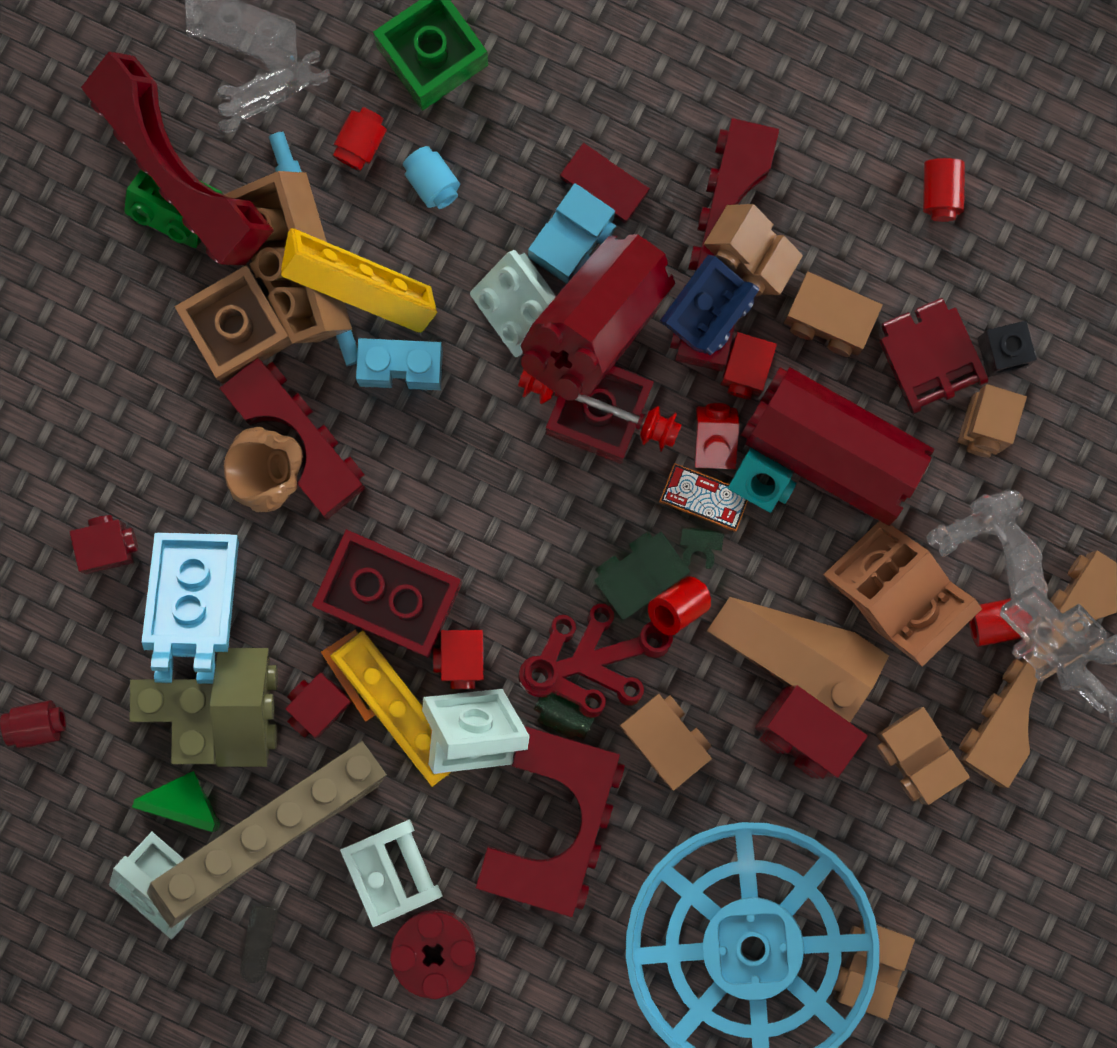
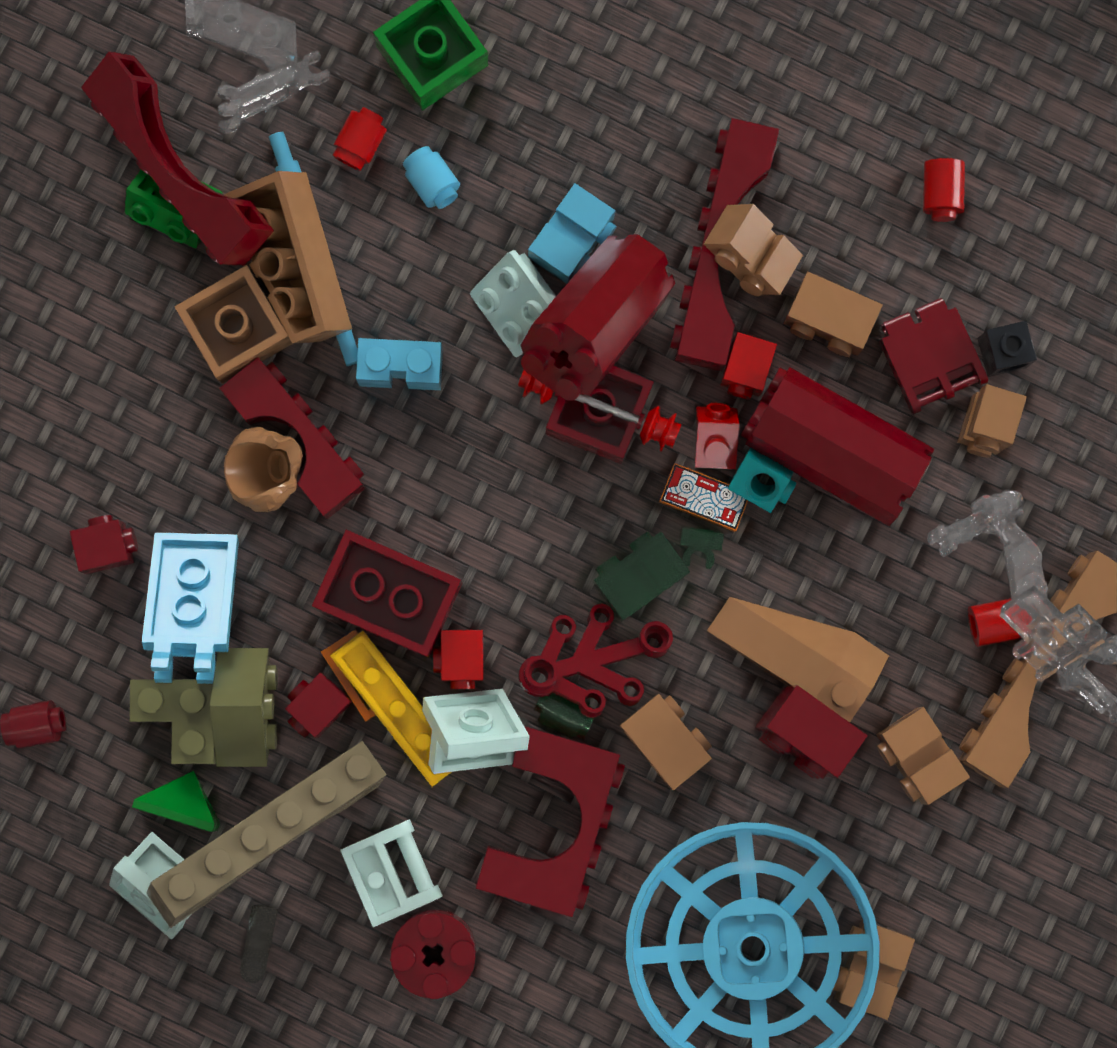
(357, 281): yellow slope -> none
(605, 182): dark red tile -> none
(679, 605): red brick -> none
(709, 306): dark blue bracket -> none
(902, 592): nougat bracket -> none

